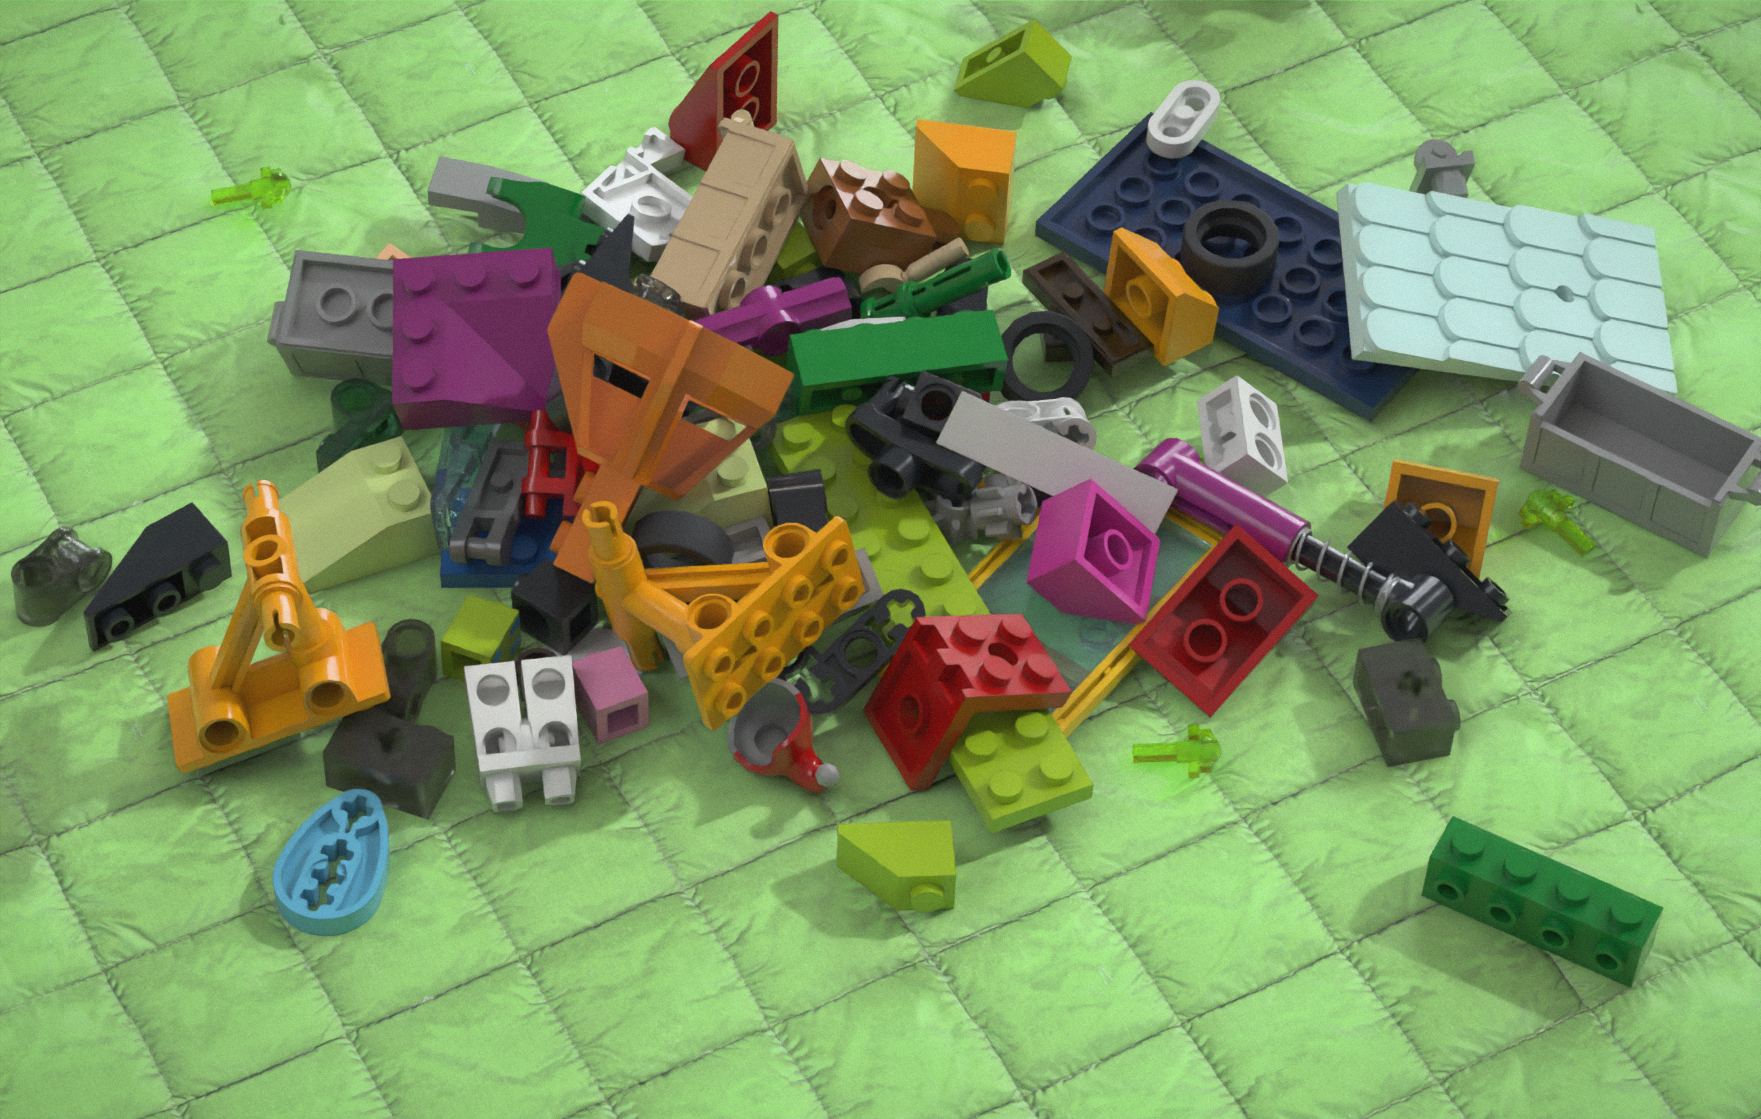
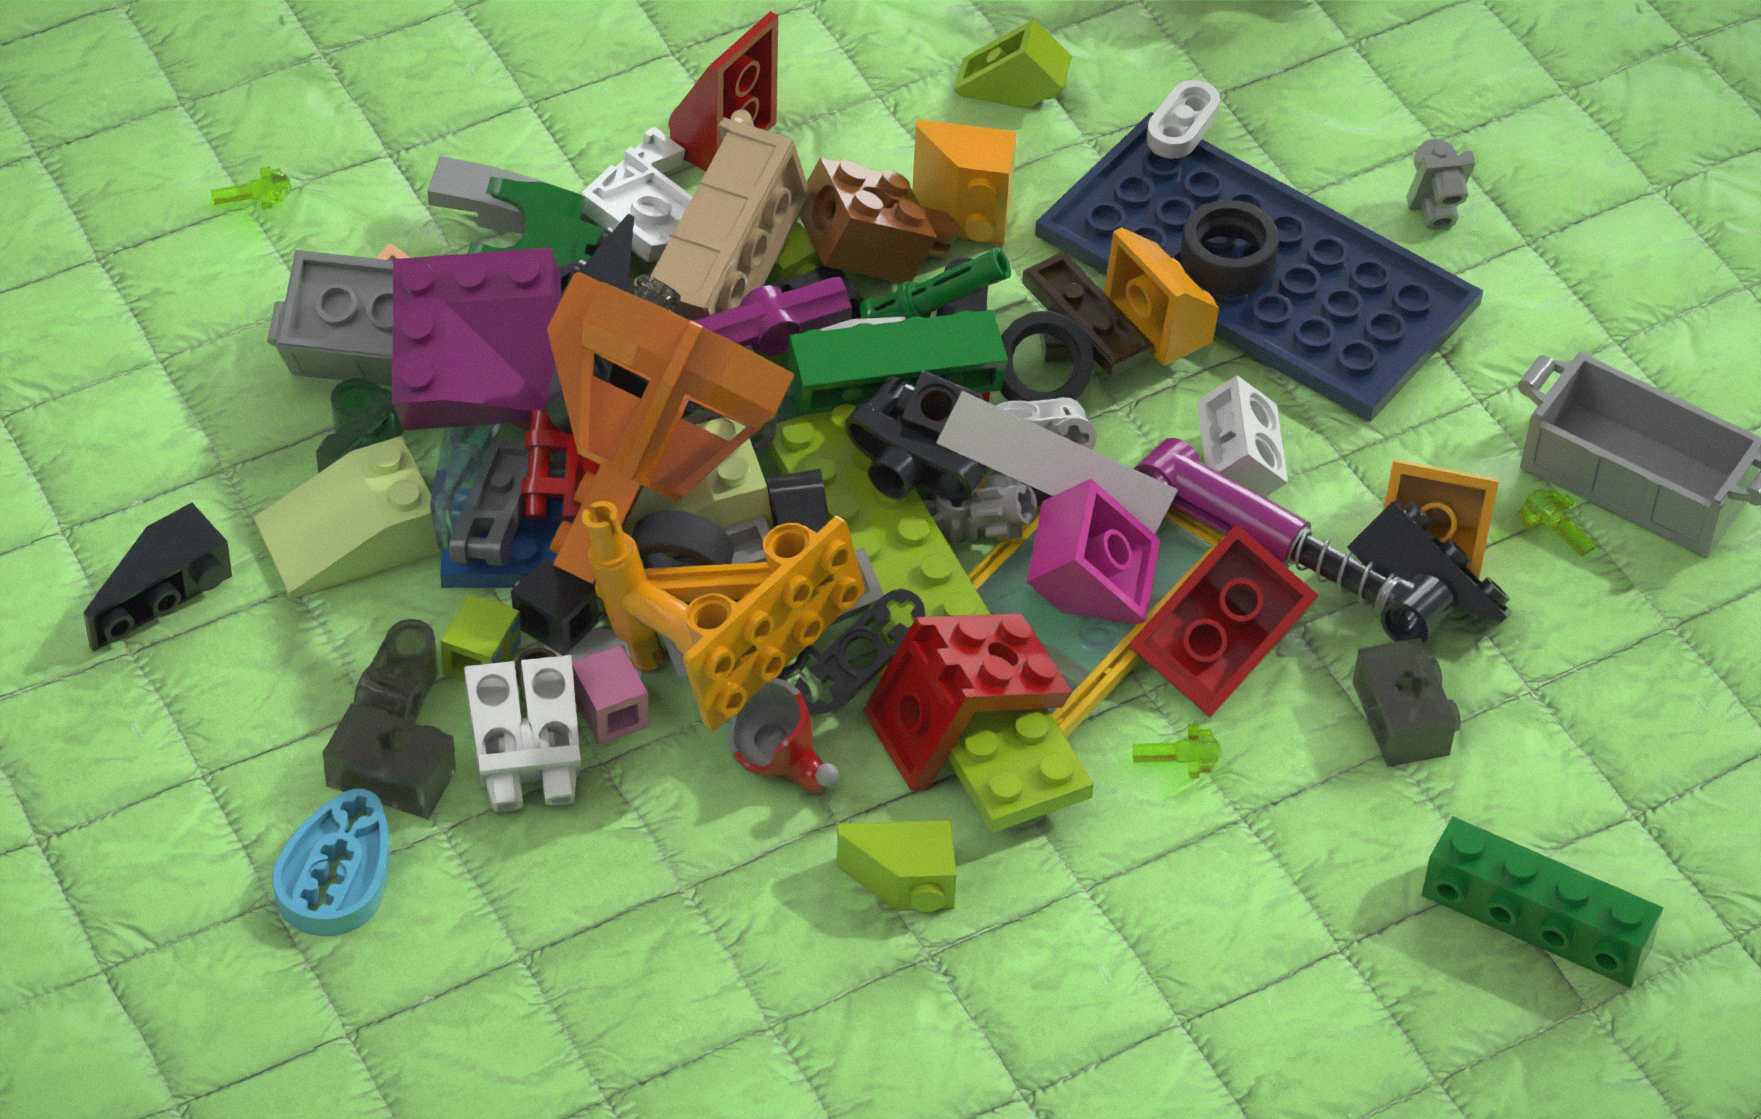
(55, 577): clear smoke piece -> none
(317, 680): light orange plate -> none
(891, 276): tan piece -> none
(1498, 286): light aqua piece -> none

